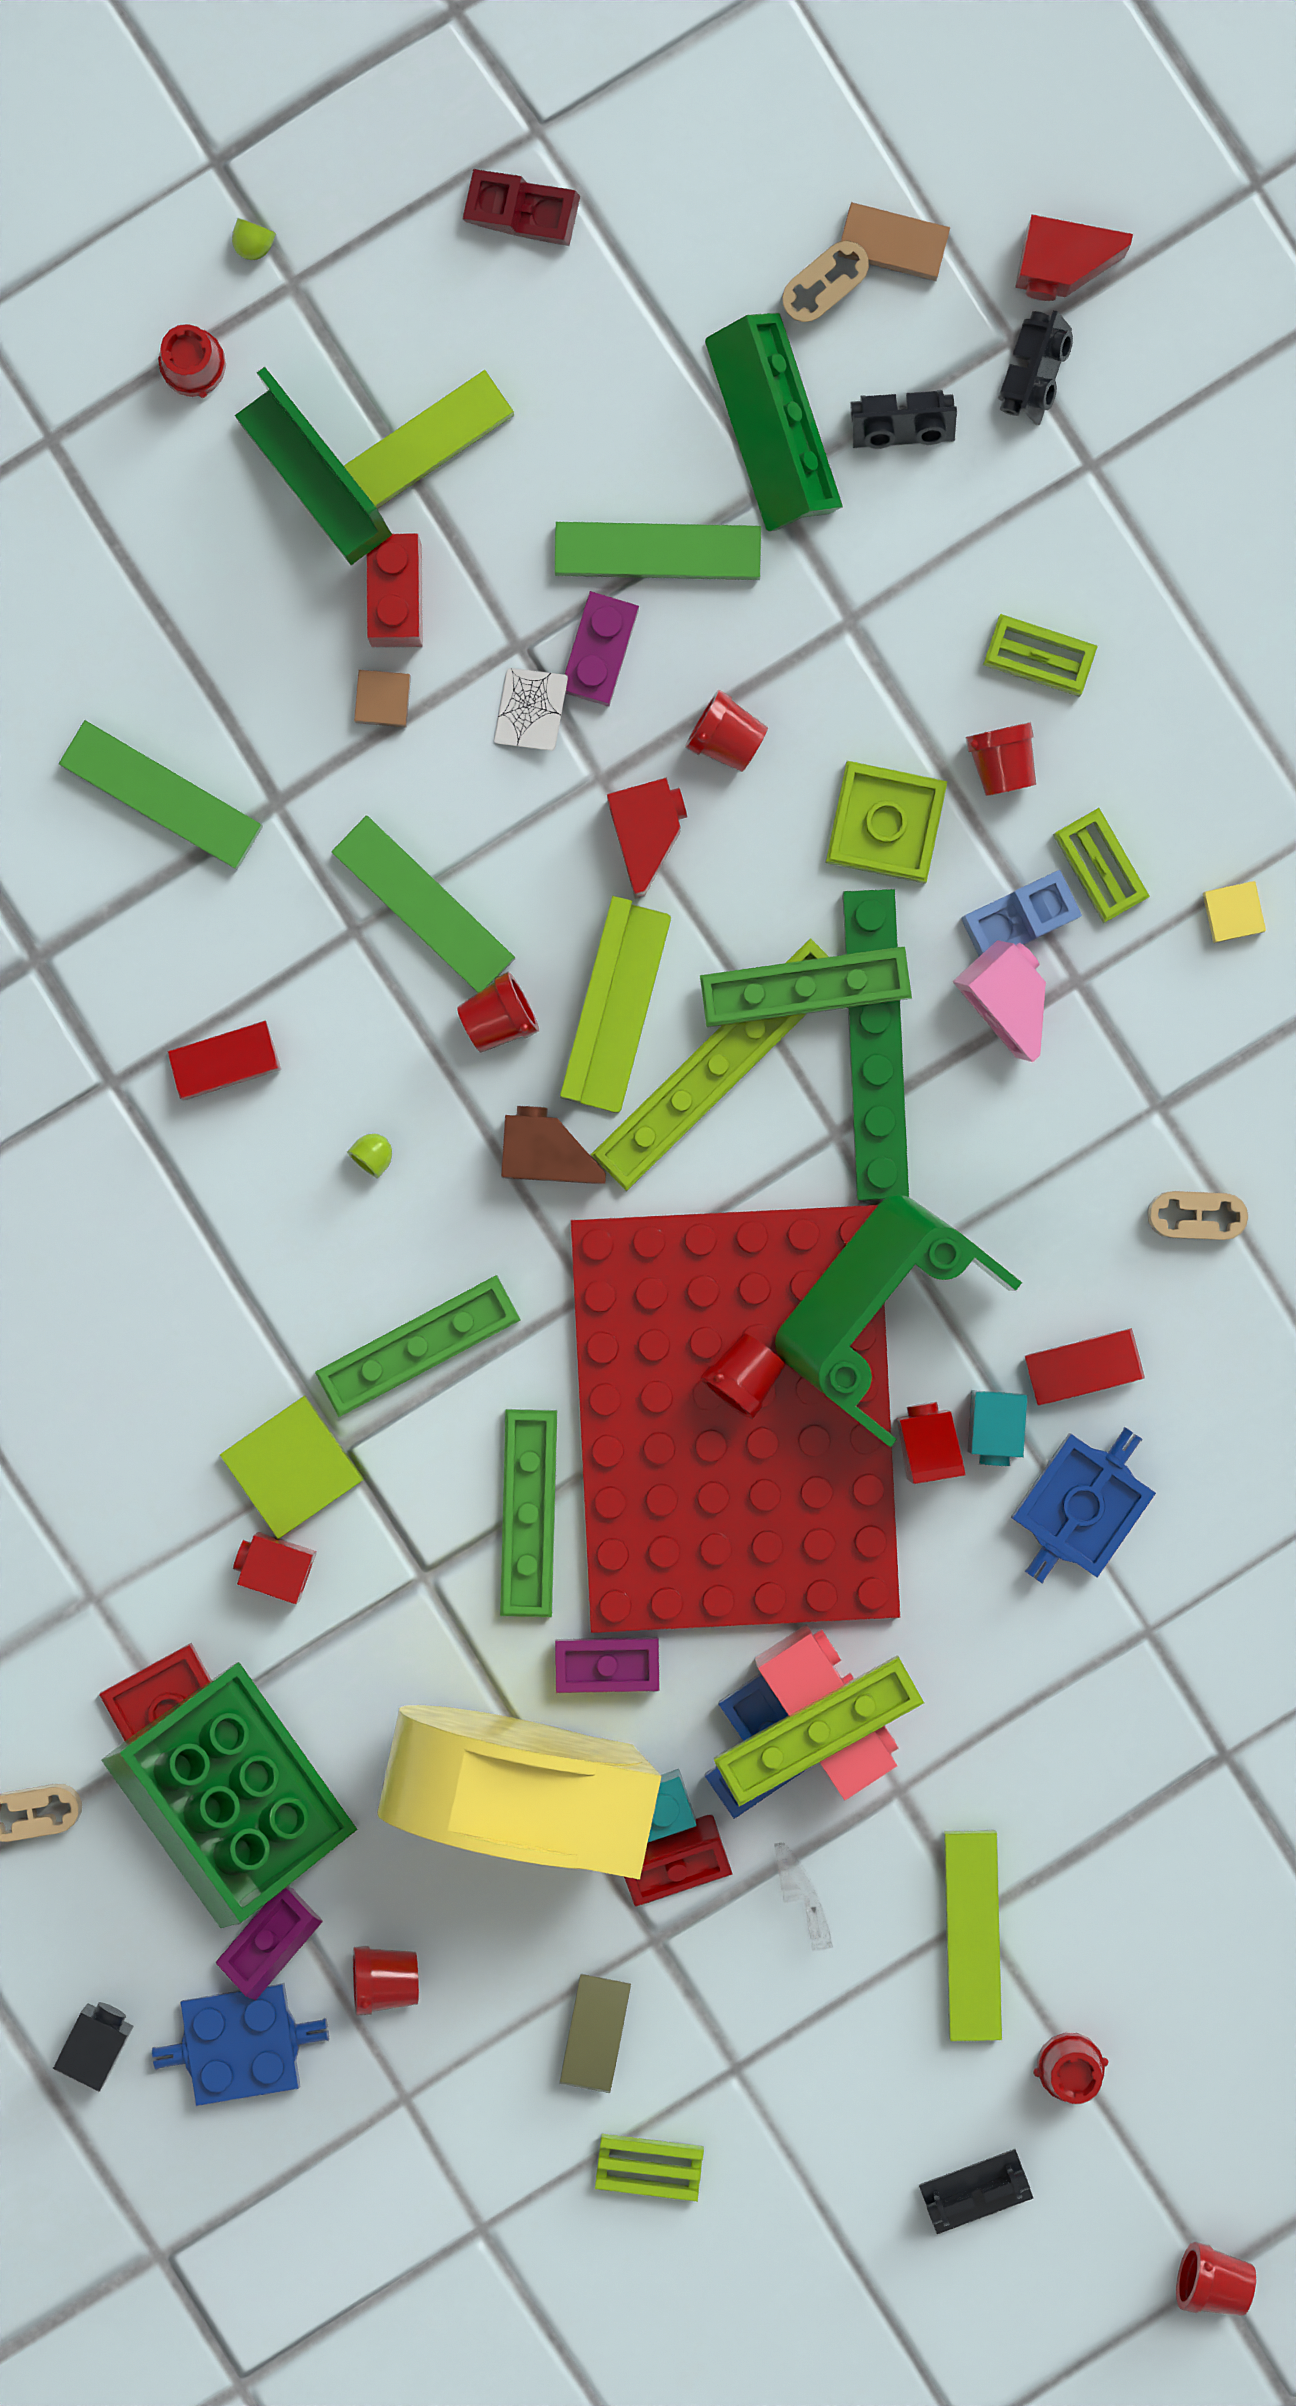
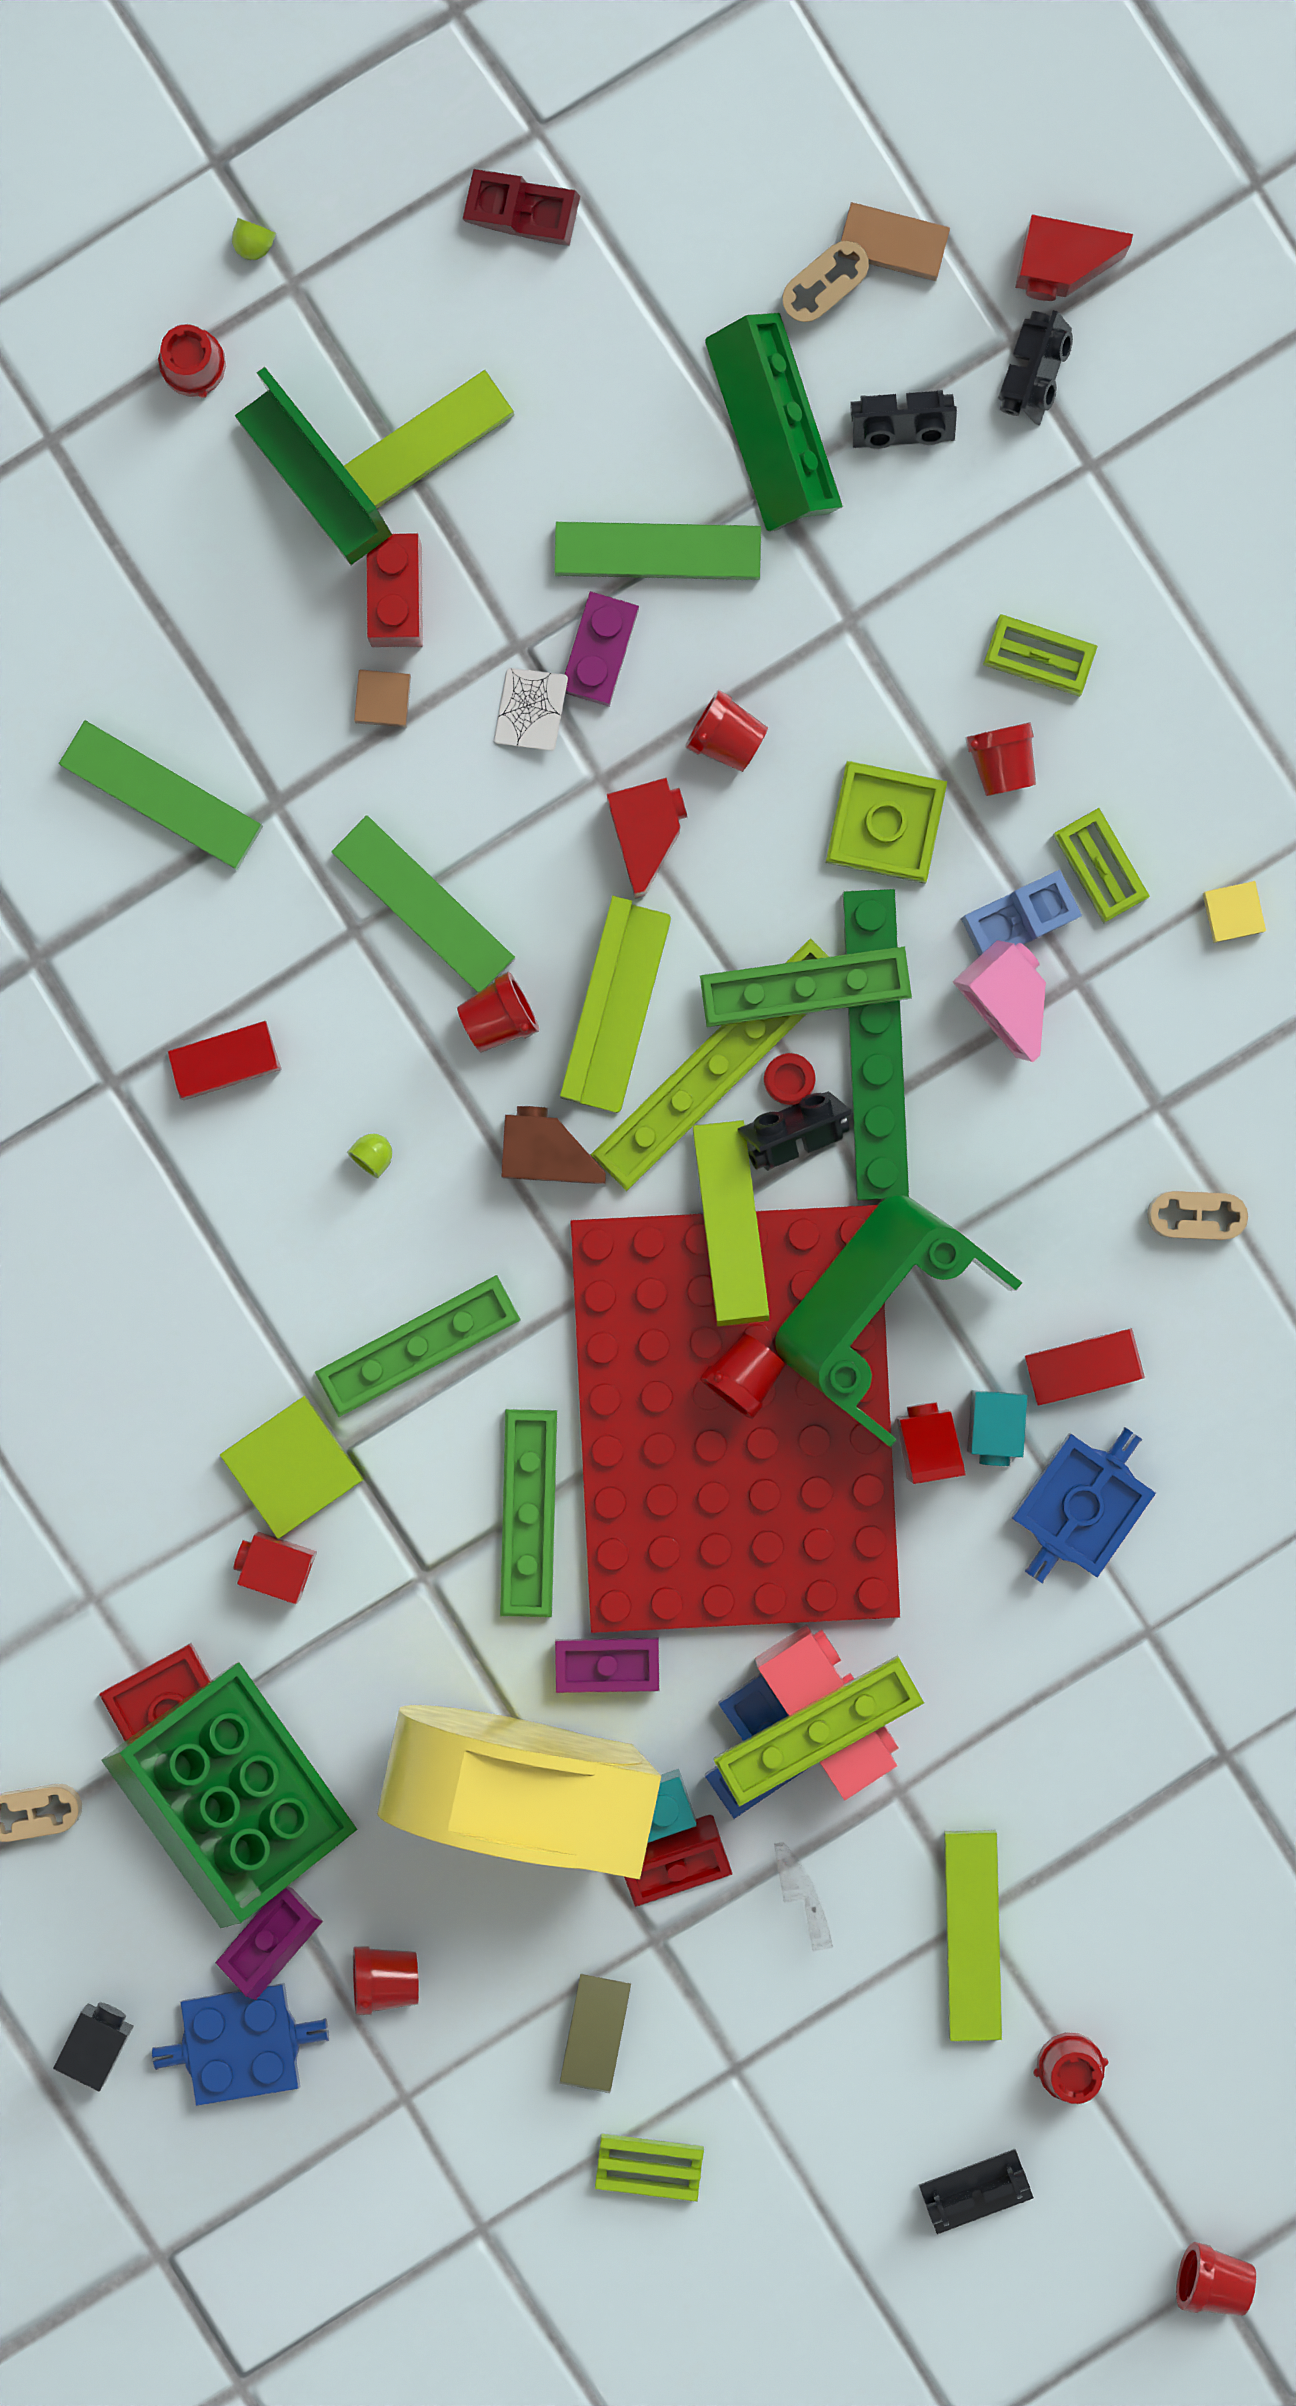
(730, 1224): none -> lime tile
(789, 1078): none -> red tile
(816, 1119): none -> black hinge

